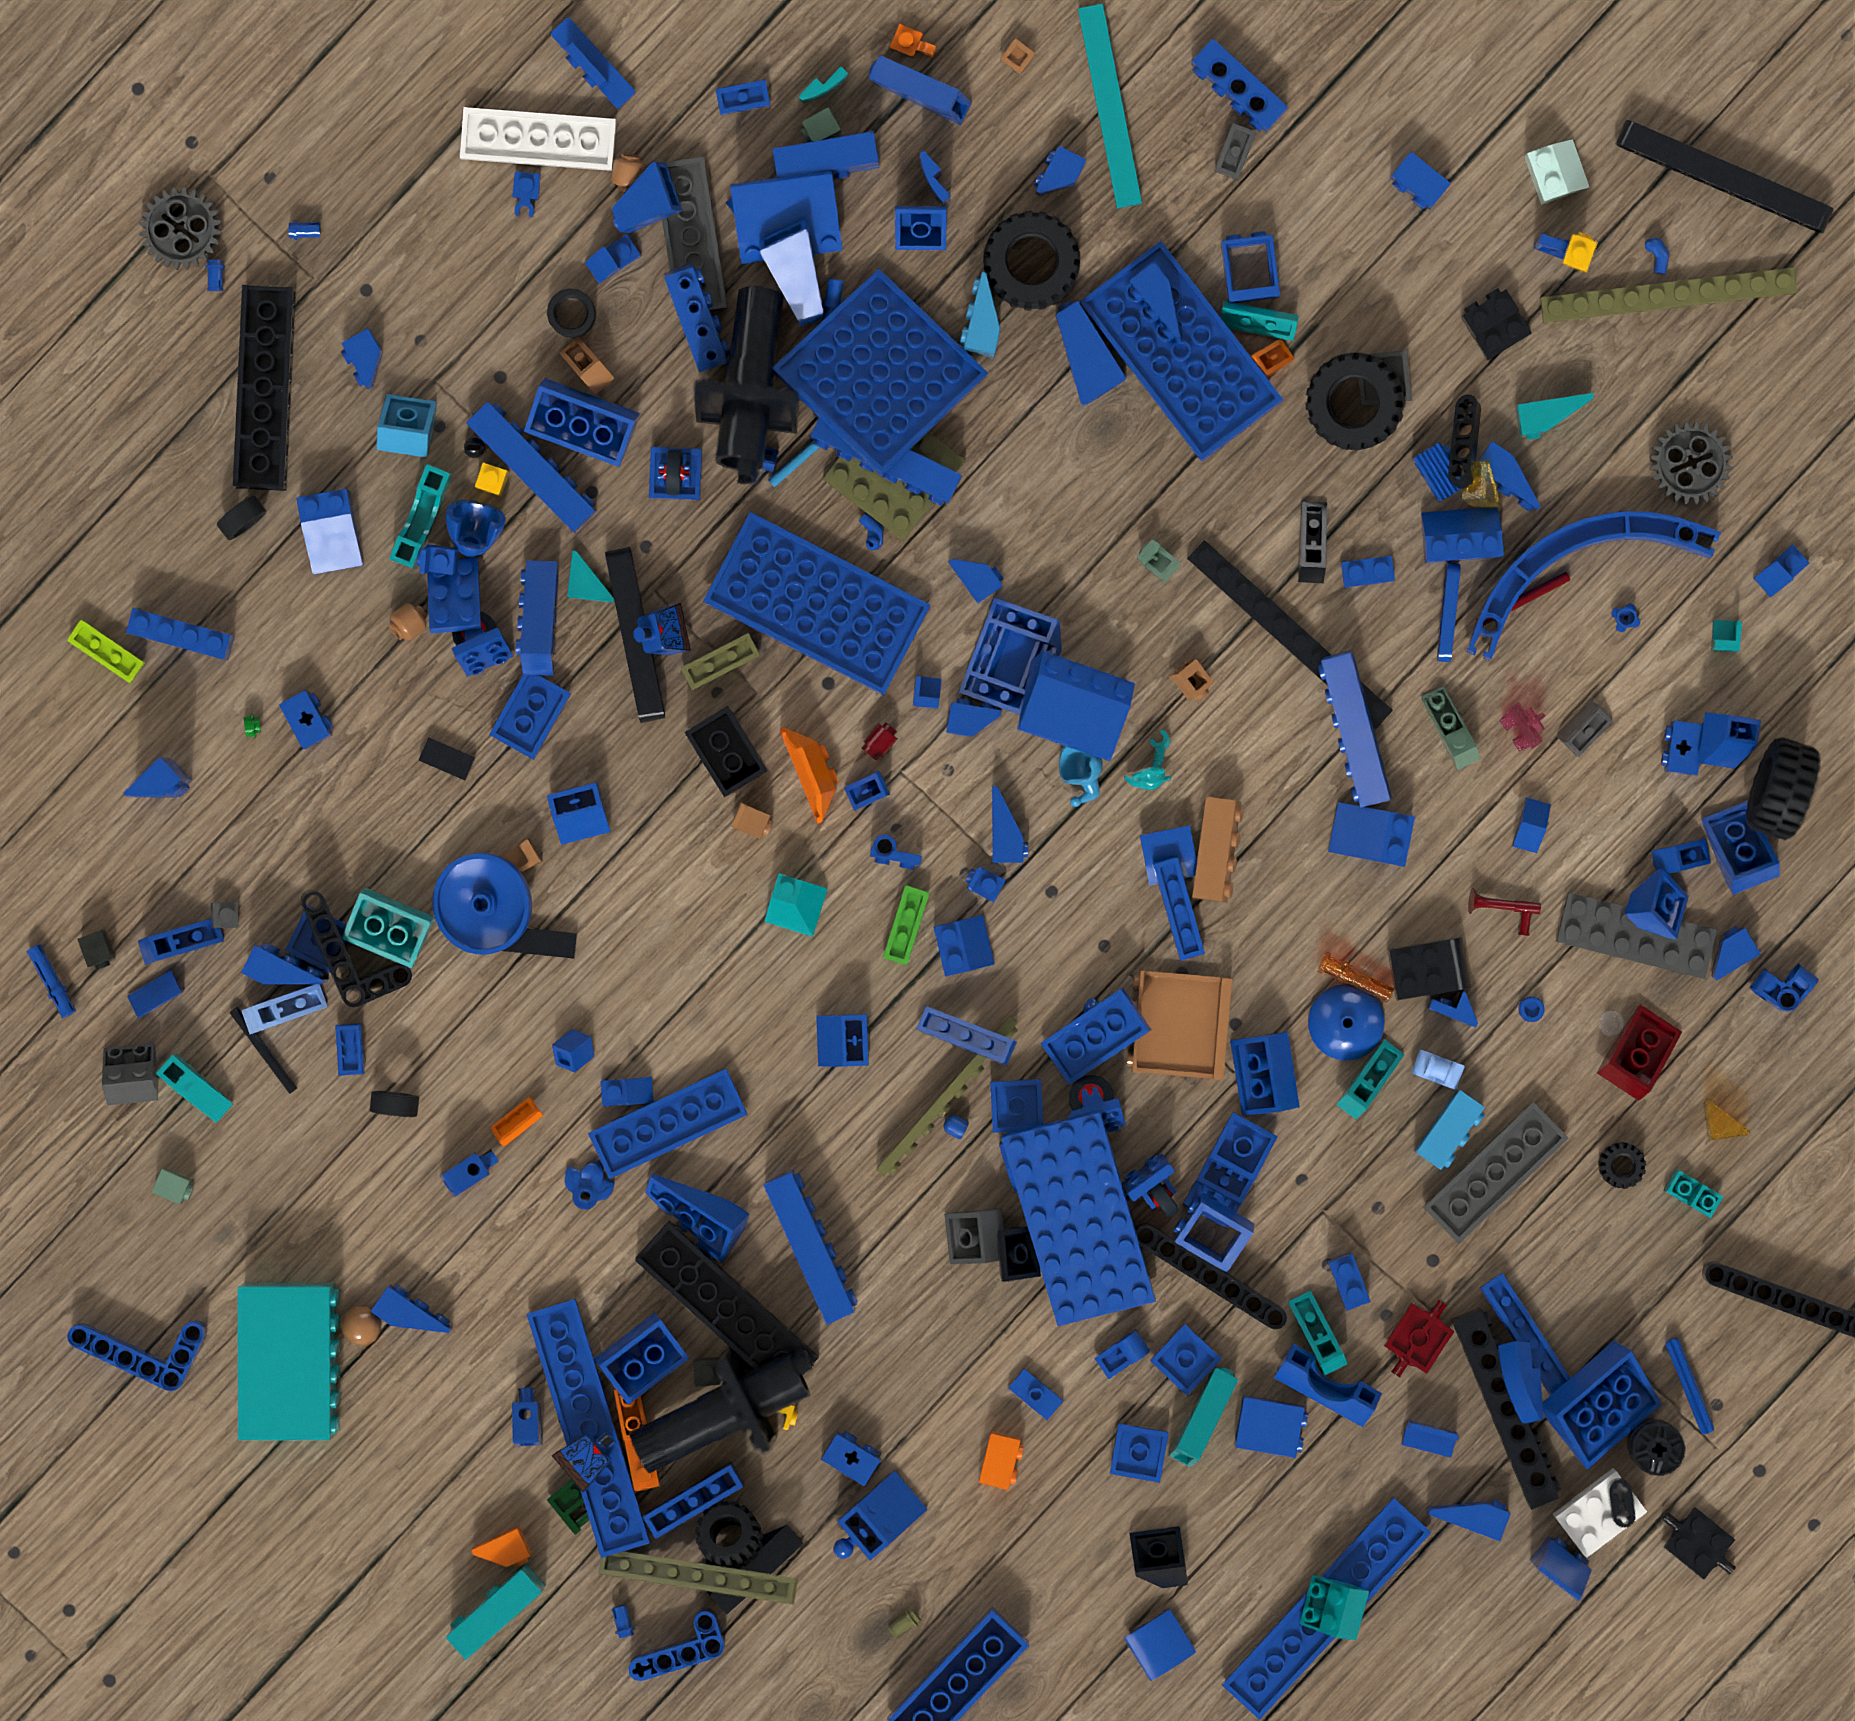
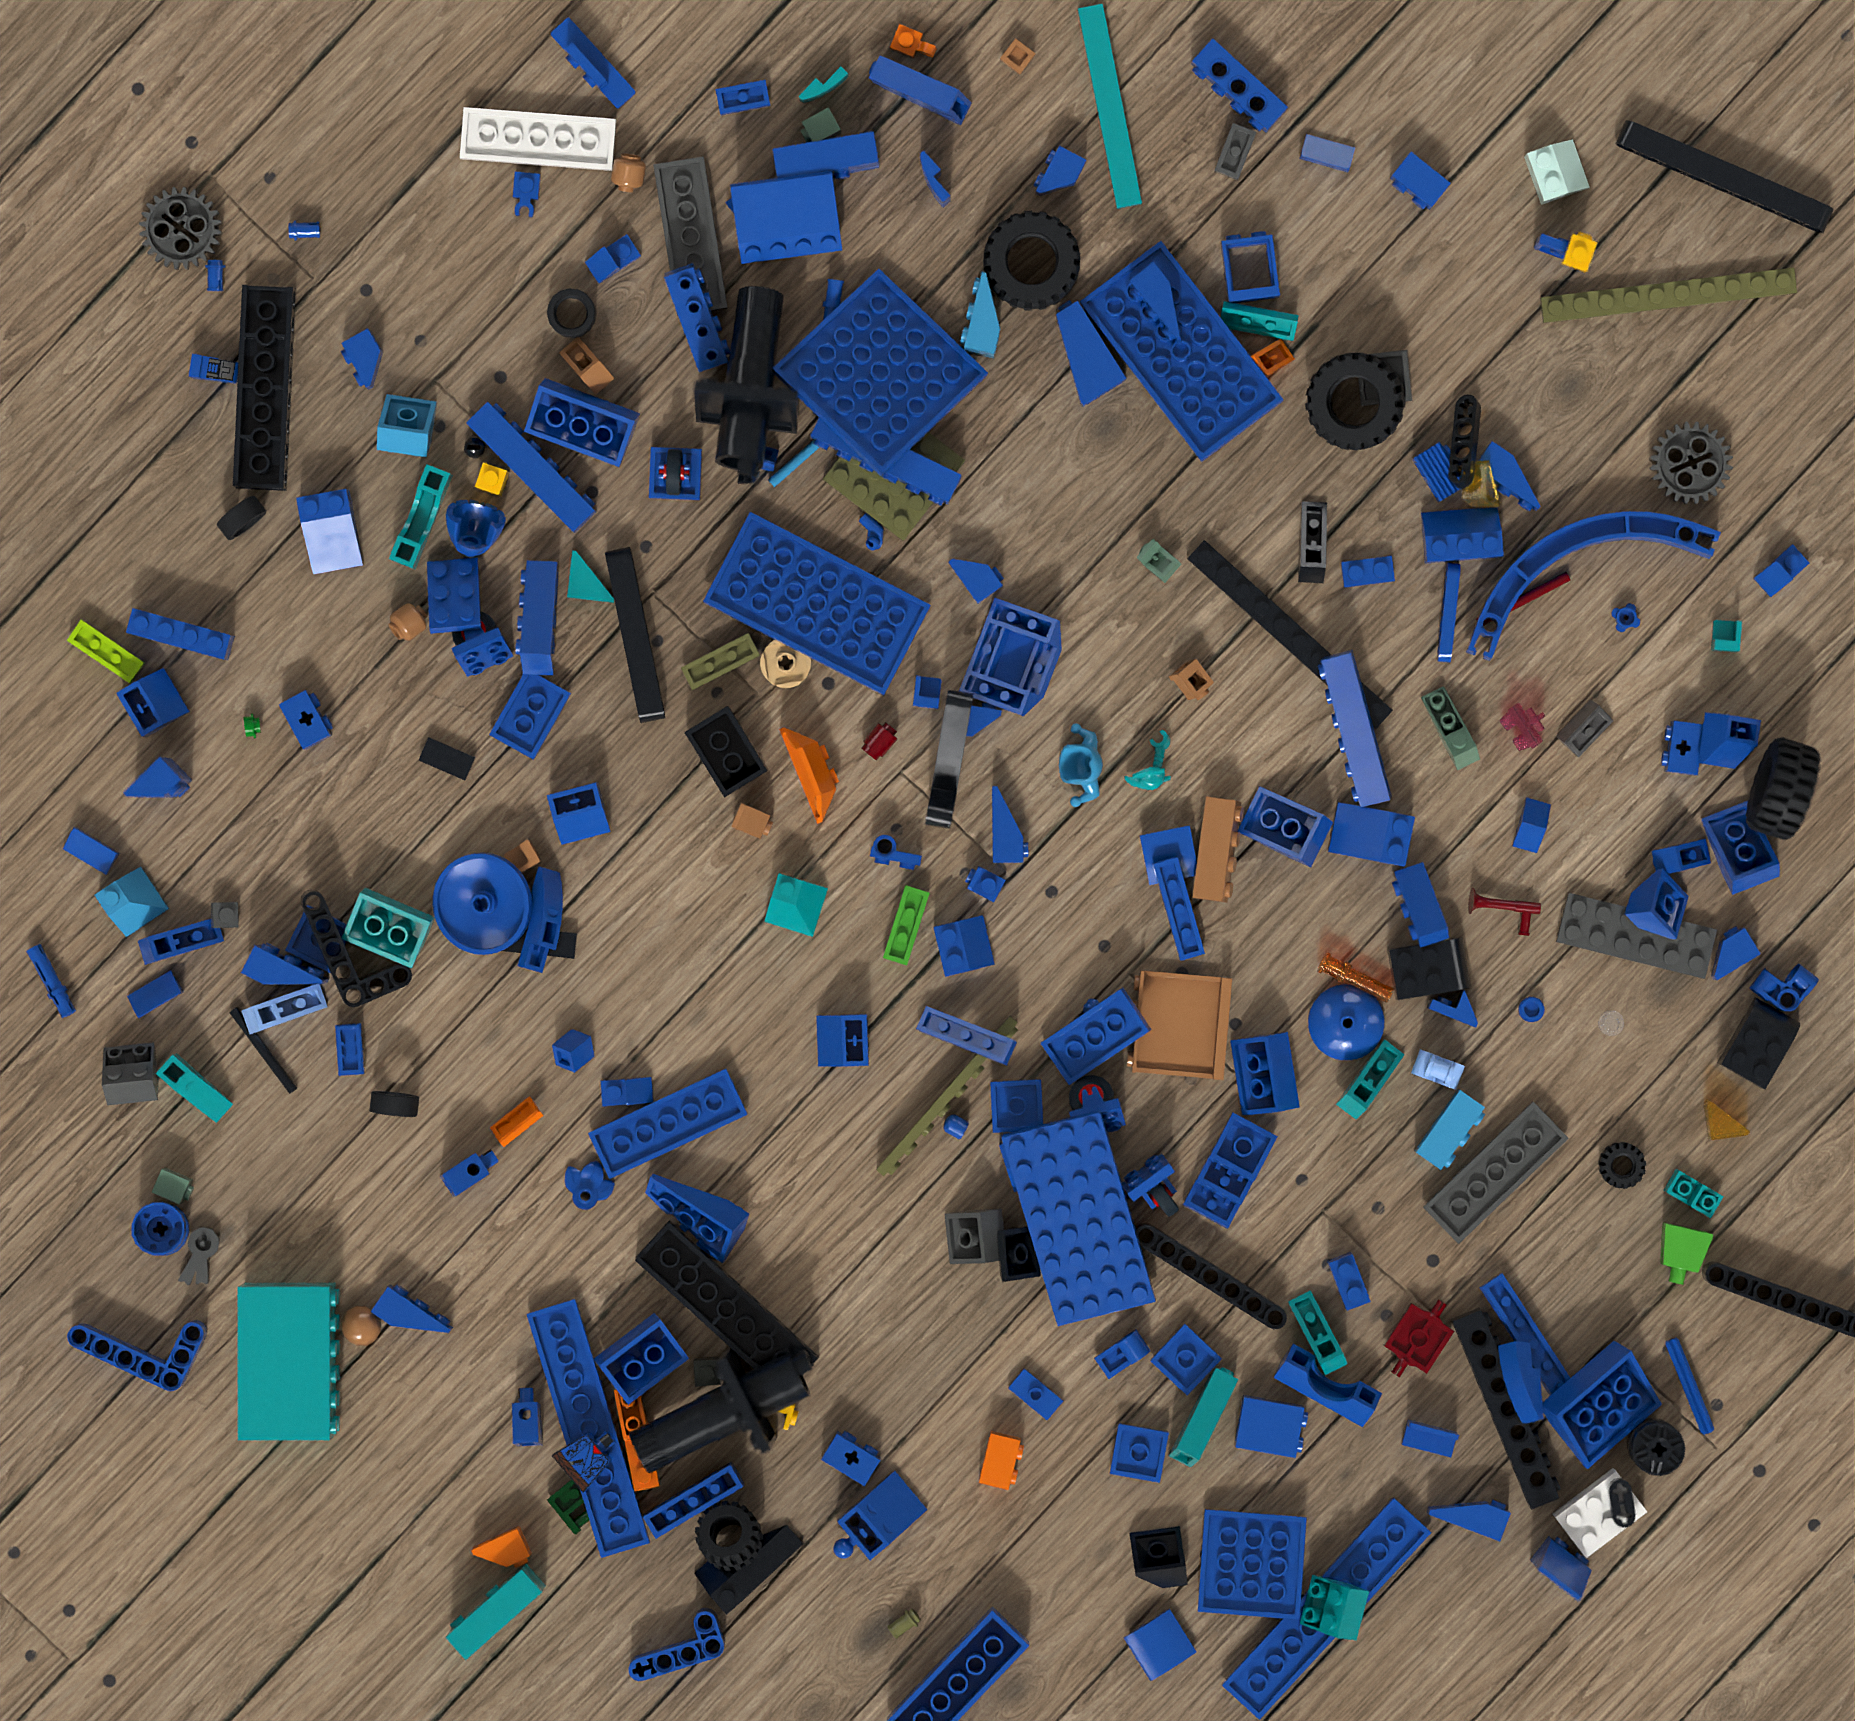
(90, 850): none -> blue slope
(96, 949): pearl dark grey brick -> none
(131, 901): none -> dark azure slope
(149, 1219): none -> blue wheel
(153, 702): none -> blue slope
(202, 1244): none -> dark grey piece
(213, 369): none -> leg
(437, 559): blue bracket -> none
(545, 920): none -> blue slope
(622, 1621): blue pin -> none
(647, 200): blue slope -> none
(663, 631): blue torso -> none
(700, 1576): olive plate -> none
(777, 674): none -> tan plate
(794, 269): slope -> none
(810, 1247): blue brick -> none
(866, 790): blue slope -> none
(920, 228): blue slope -> none
(949, 759): none -> black beam
(1075, 705): blue slope -> none
(1244, 1229): blue window -> none
(1252, 1564): none -> blue plate
(1285, 826): none -> blue slope
(1327, 153): none -> slope
(1420, 905): none -> blue brick
(1495, 323): black plate -> none
(1541, 416): teal slope -> none
(1639, 1053): dark red slope -> none
(1661, 253): blue arm -> none
(1683, 1250): none -> bright green torso
(1698, 1543): black plate -> none
(1759, 1043): none -> black brick

